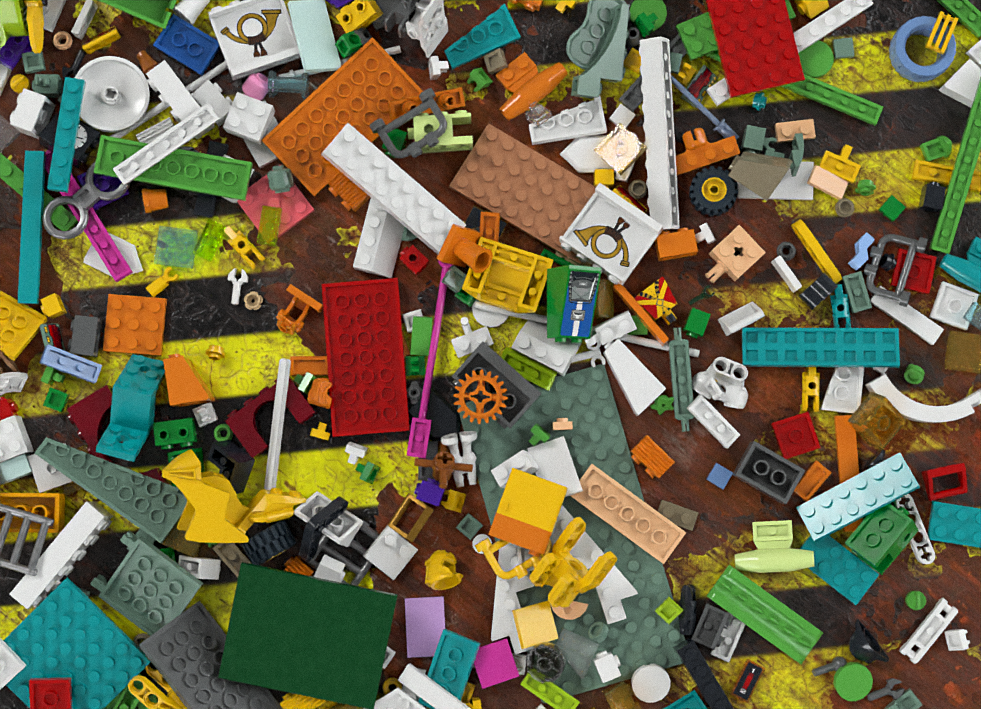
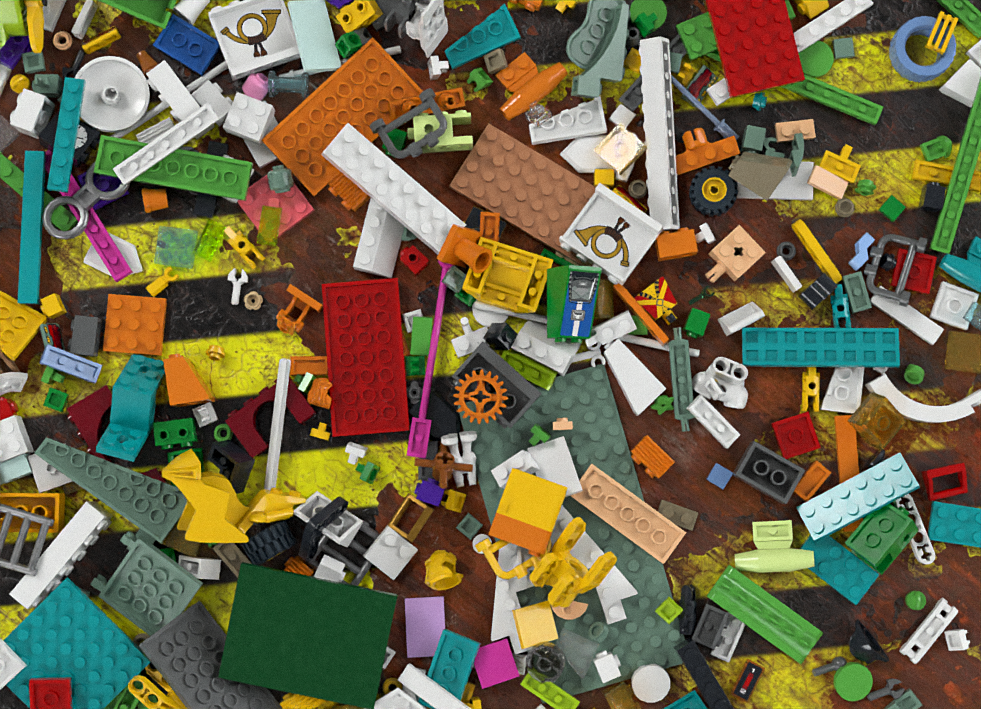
(500, 336): none -> black brick

